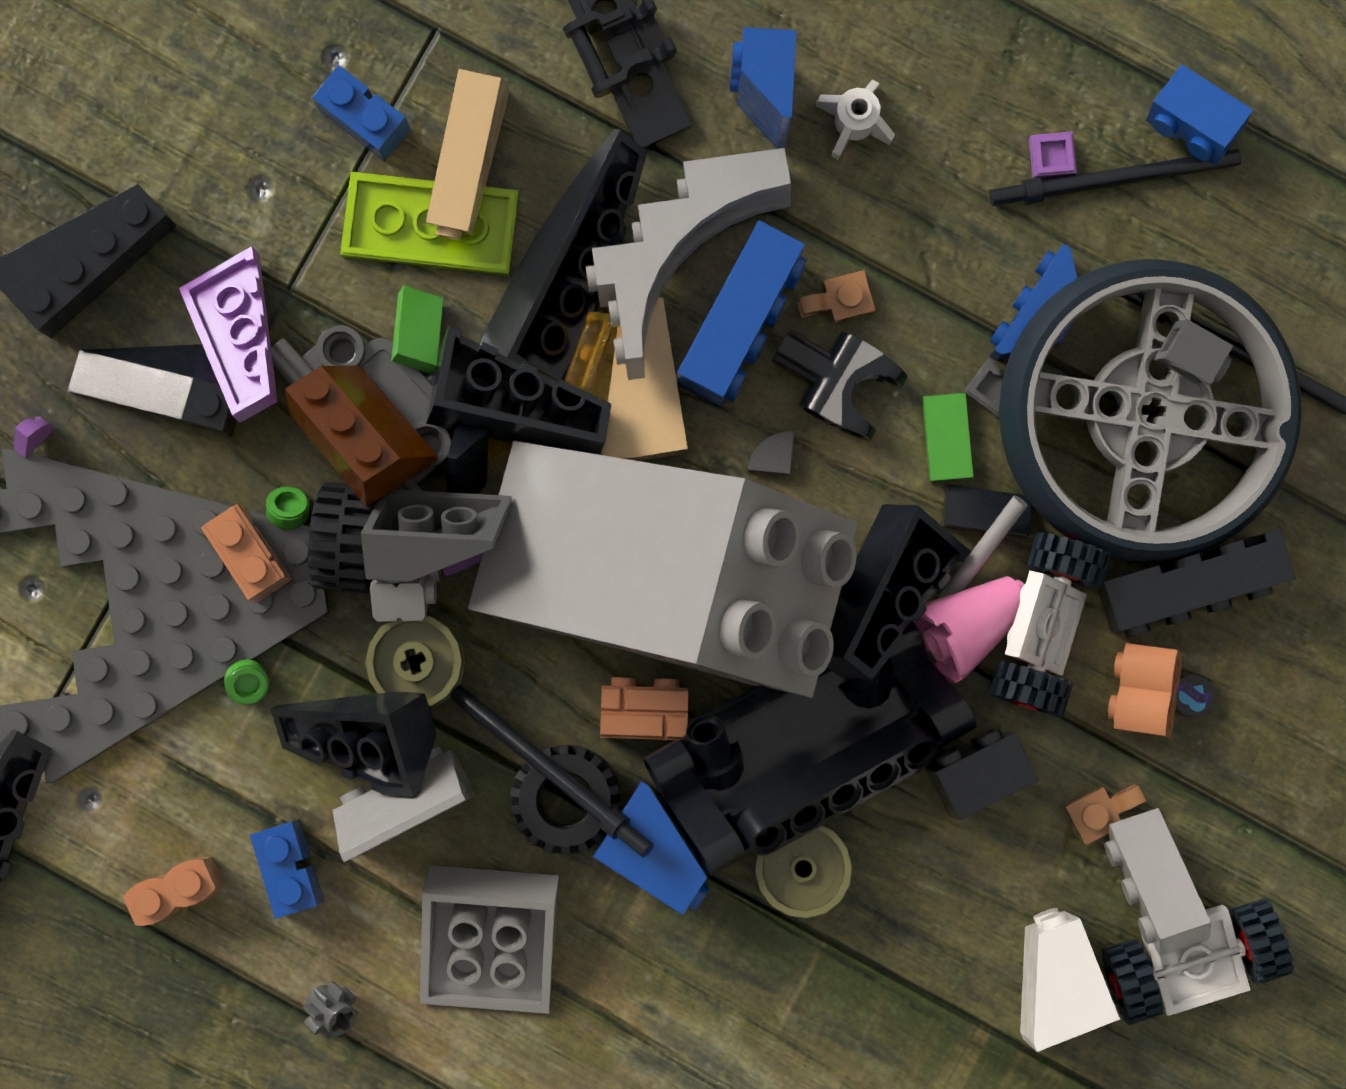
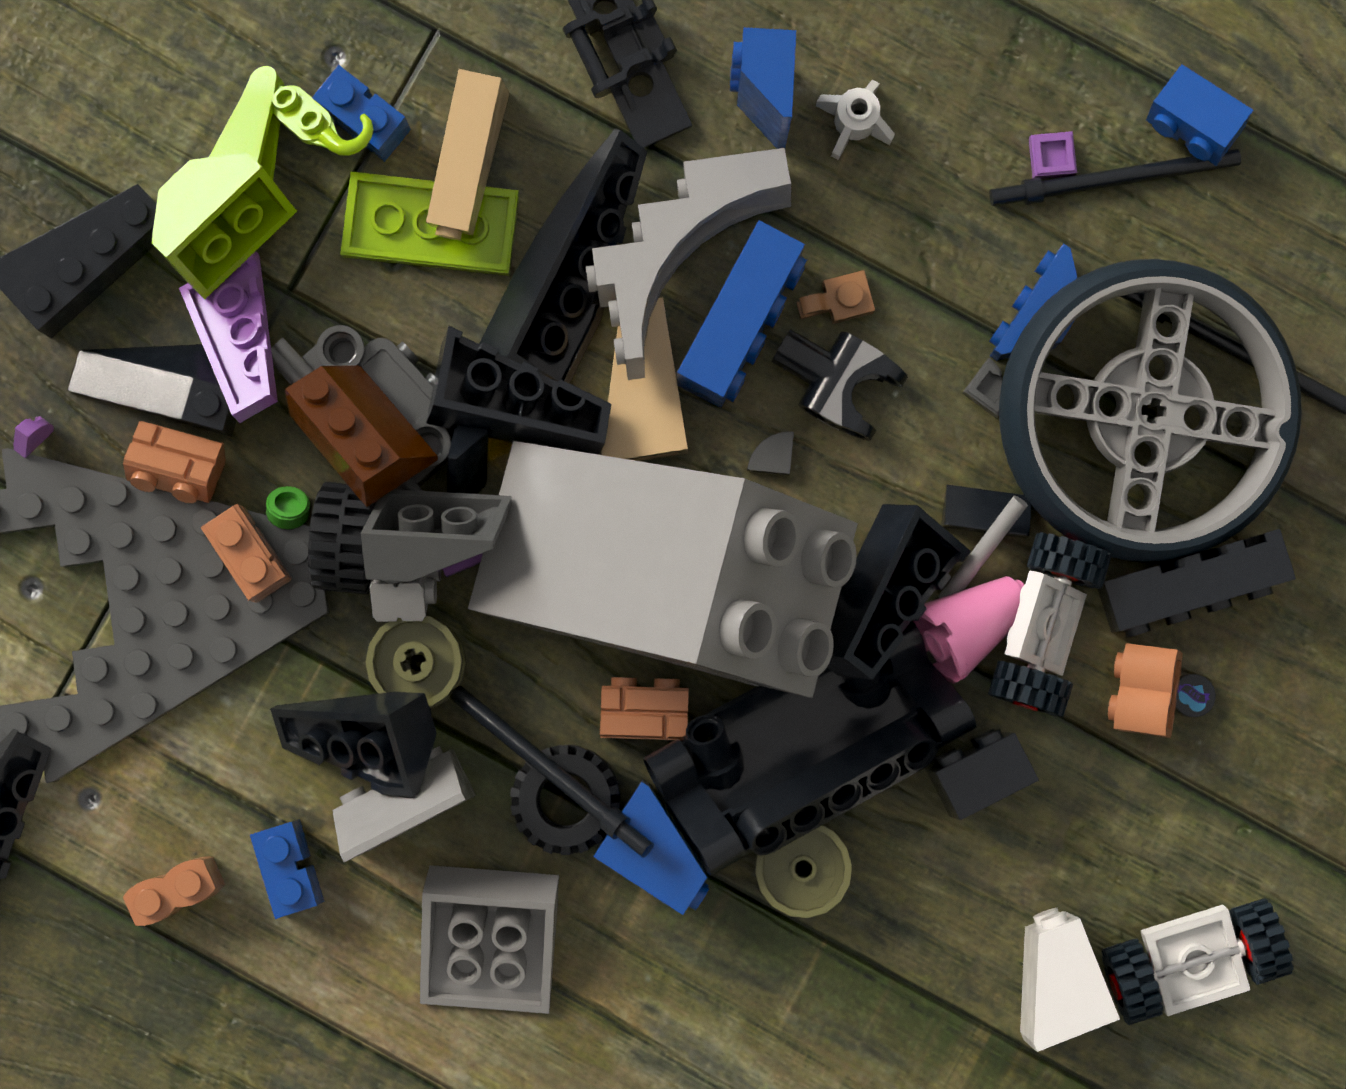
(174, 463): none -> nougat brick
(227, 203): none -> lime slope
(246, 682): bright green tile -> none
(330, 1010): dark grey gear -> none
(417, 329): bright green tile -> none
(590, 351): clear yellow slope -> none
(947, 437): bright green tile -> none
(1097, 810): medium nougat plate -> none
(1157, 882): light grey brick -> none
(1195, 353): dark grey brick -> none

